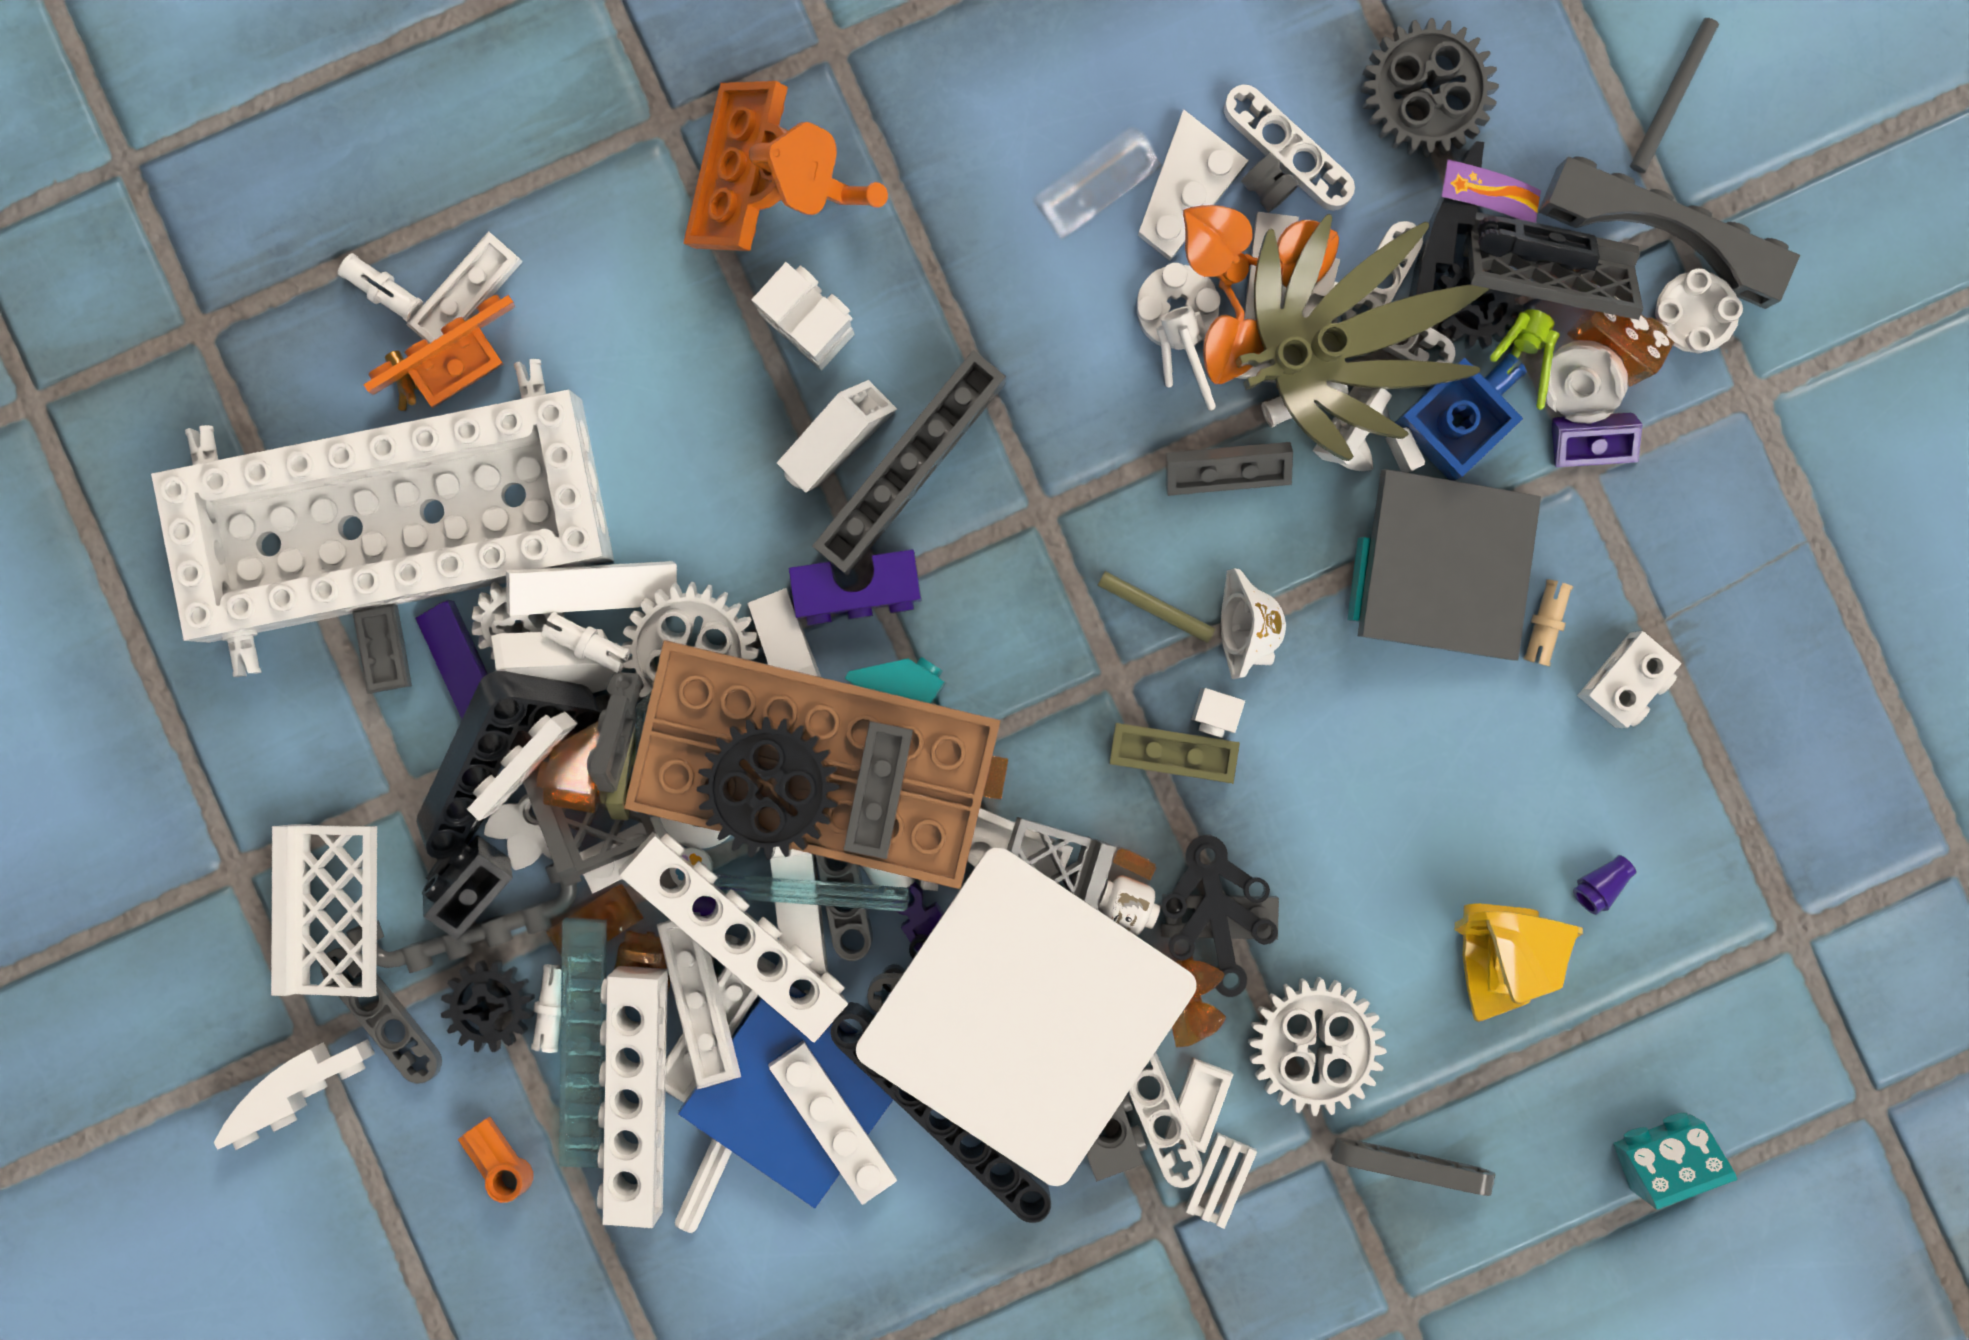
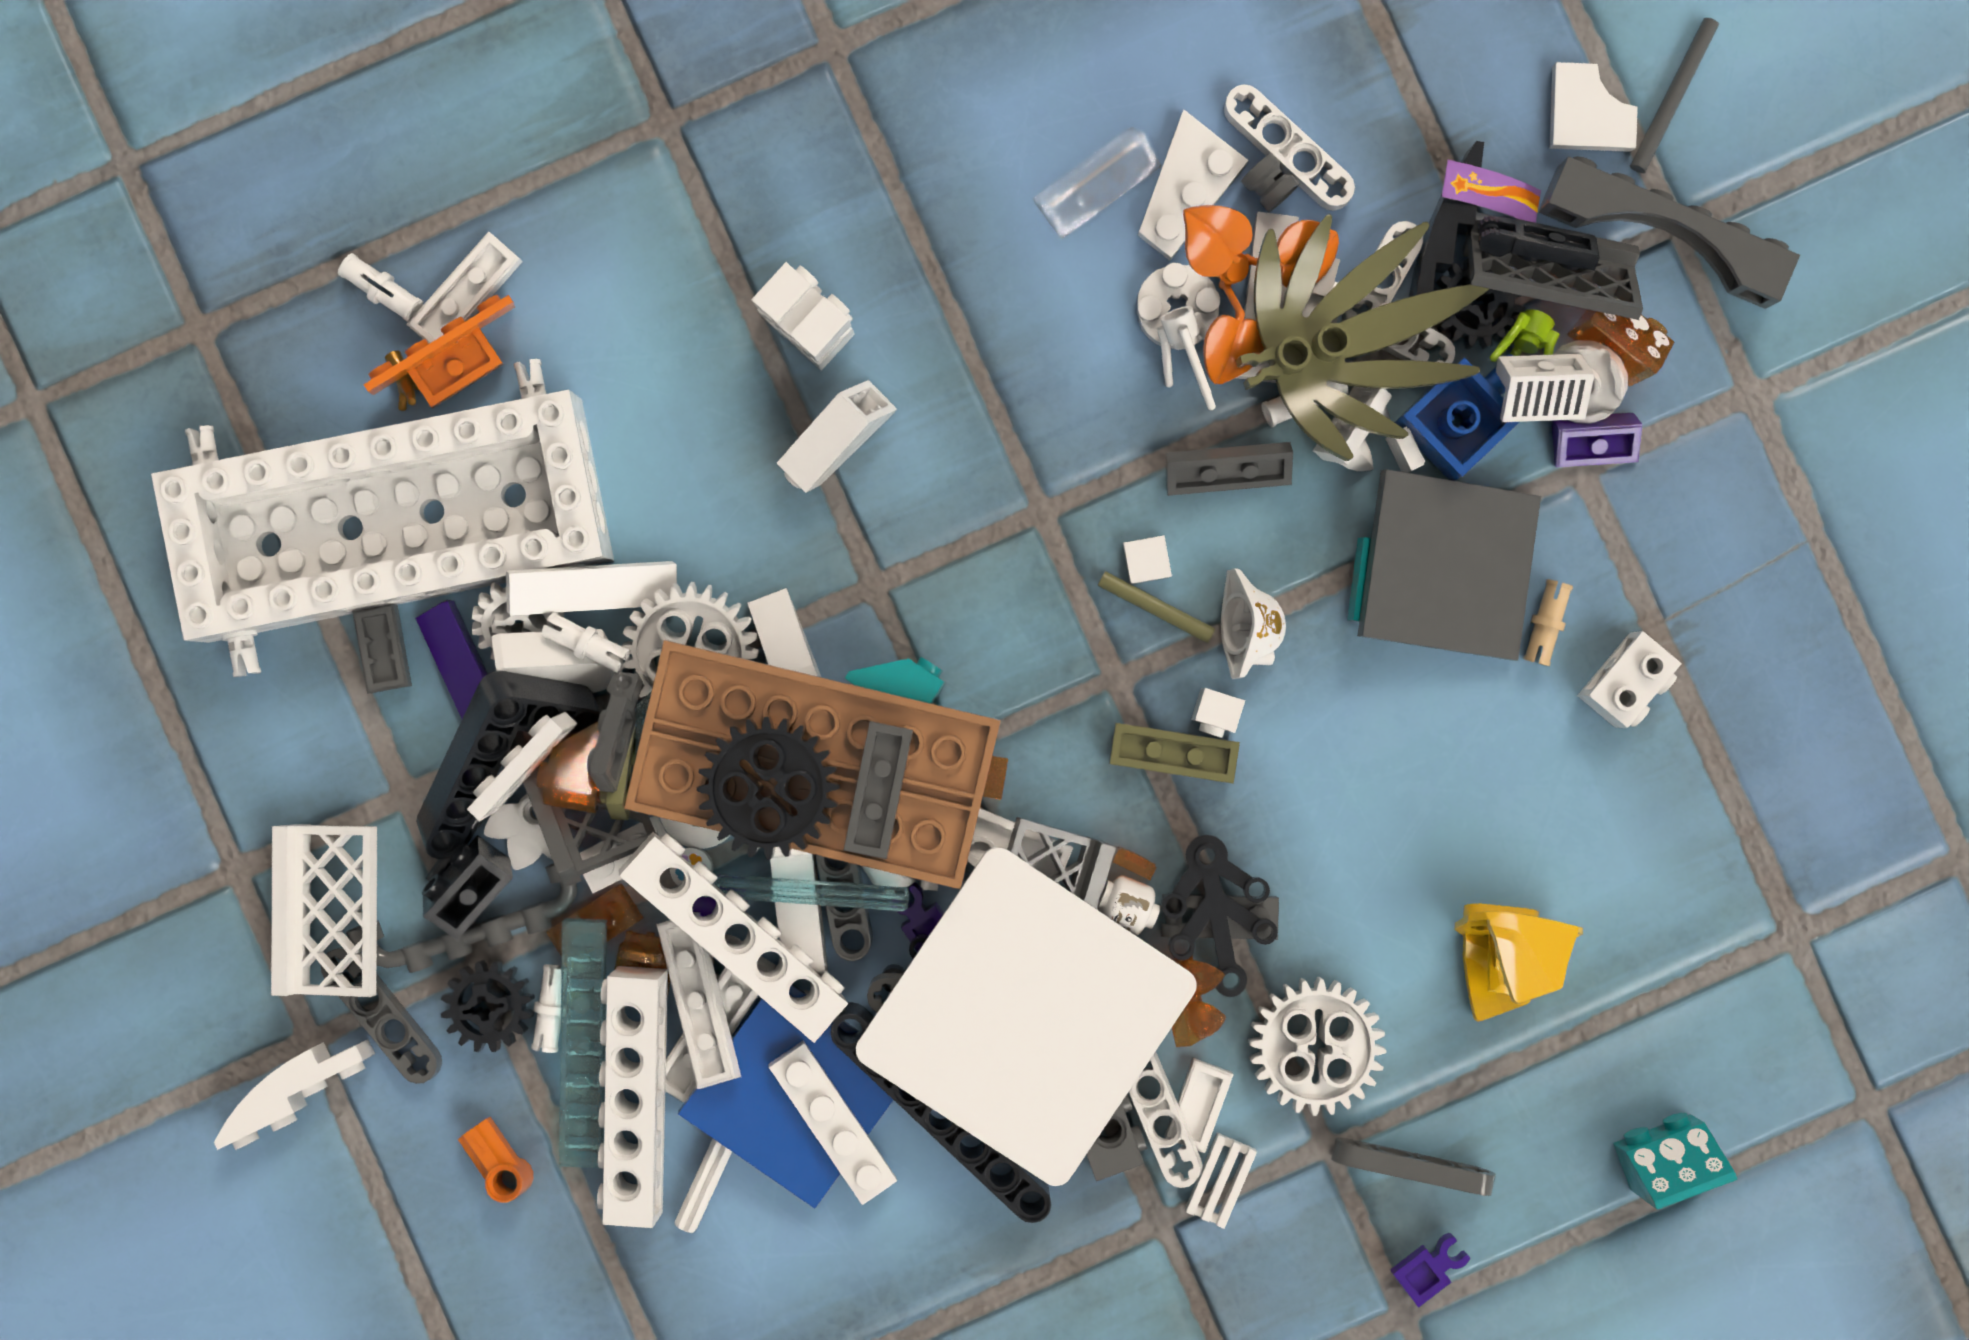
(758, 163): orange plate -> none
(819, 596): dark purple arch -> none
(910, 462): dark grey brick -> none
(1147, 559): none -> white tile
(1418, 54): dark grey gear -> none
(1424, 1273): none -> dark purple plate
(1545, 387): none -> white panel
(1586, 114): none -> white tile
(1602, 886): dark purple cone -> none
(1698, 311): white dish -> none

